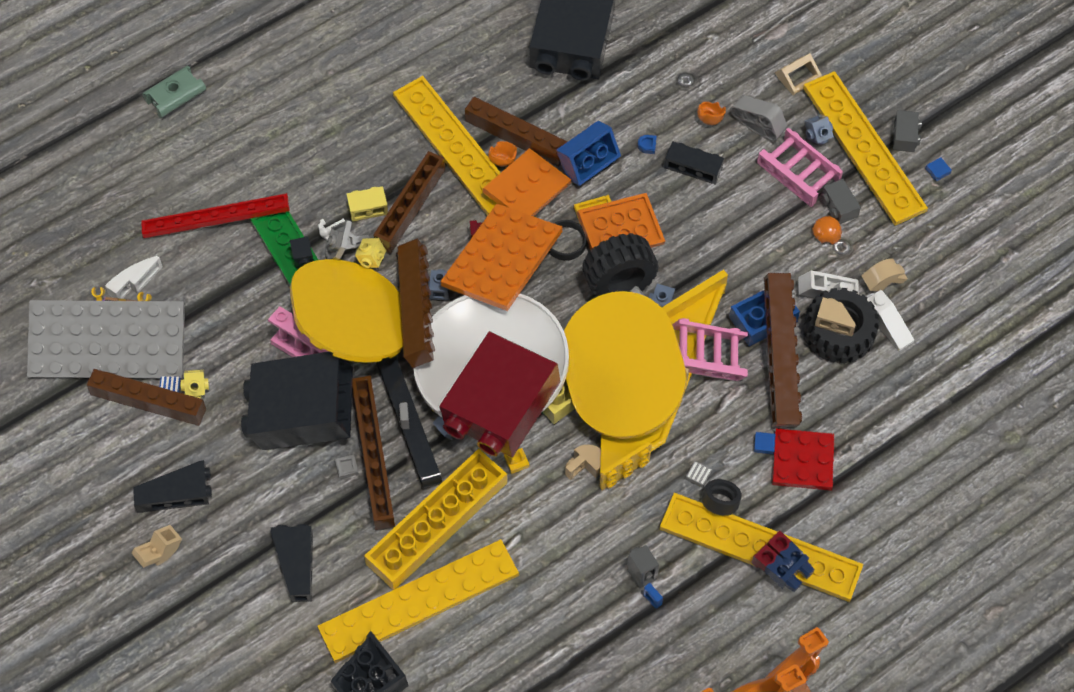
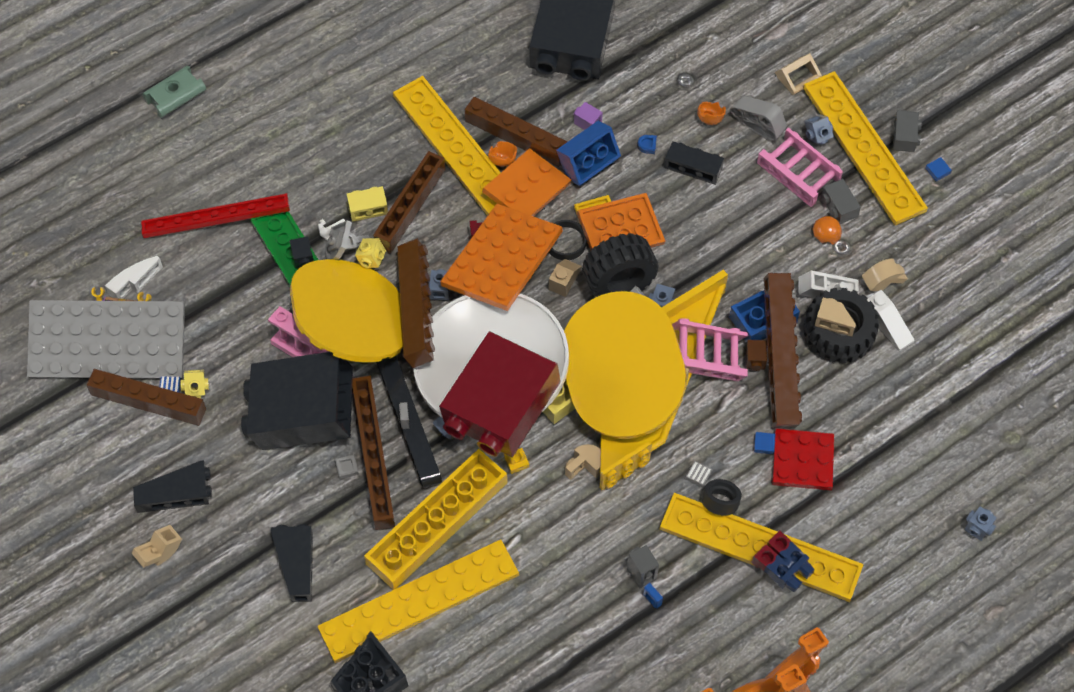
(564, 277): none -> tan slope
(586, 116): none -> medium lavender brick
(756, 354): none -> reddish brown brick
(980, 523): none -> sand blue brick

